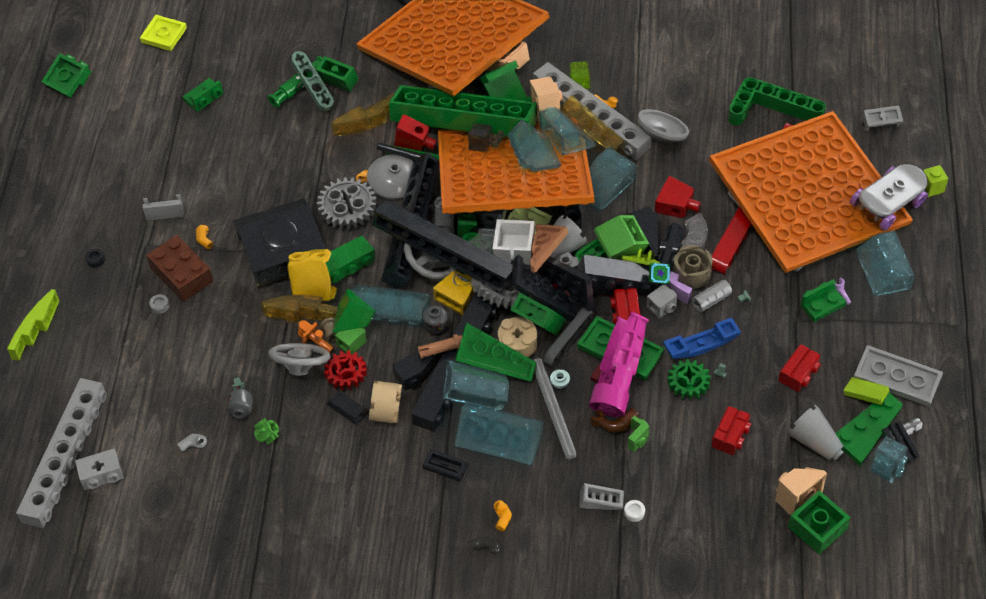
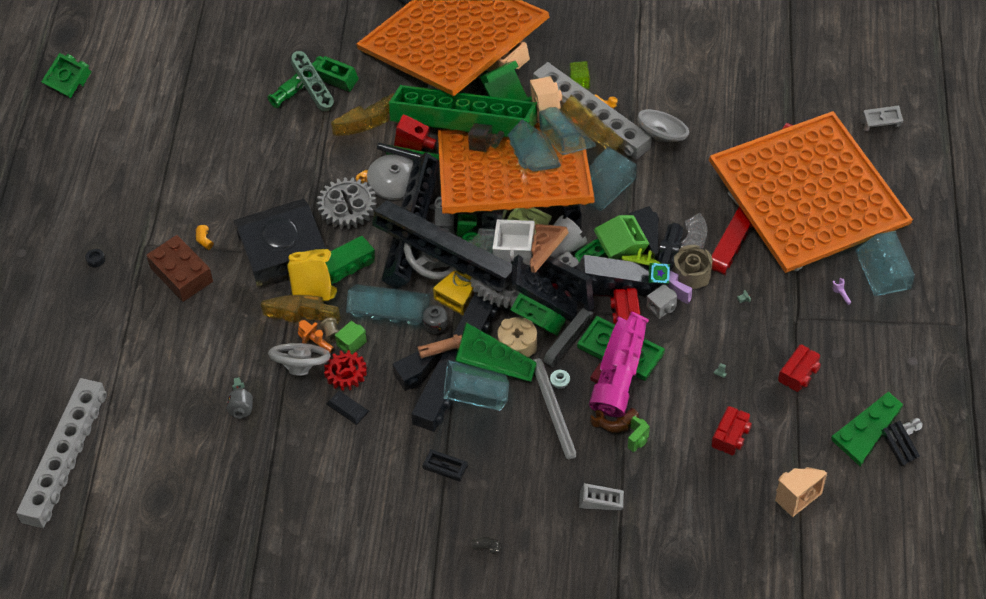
(37, 319): lime slope -> none
(99, 469): light grey brick -> none
(159, 303): light grey tile -> none
(163, 32): neon yellow plate -> none
(163, 209): light grey hinge -> none
(192, 440): light grey arm -> none
(203, 94): green bracket -> none
(266, 431): bright green gear -> none
(352, 313): green slope -> none
(385, 402): tan brick -> none
(499, 433): clear light blue slope -> none
(504, 515): light orange arm -> none
(634, 510): white tile -> none
(676, 199): red torso -> none
(680, 383): green gear -> none
(704, 341): blue slope -> none
(711, 296): light grey axle -> none
(774, 98): green beam -> none
(817, 434): light grey cone -> none
(819, 522): green brick -> none
(822, 301): green bracket -> none
(866, 390): lime tile -> none
(889, 459): clear light blue brick -> none
(892, 192): light grey piece -> none
(900, 374): light grey plate -> none
(936, 180): lime brick -> none

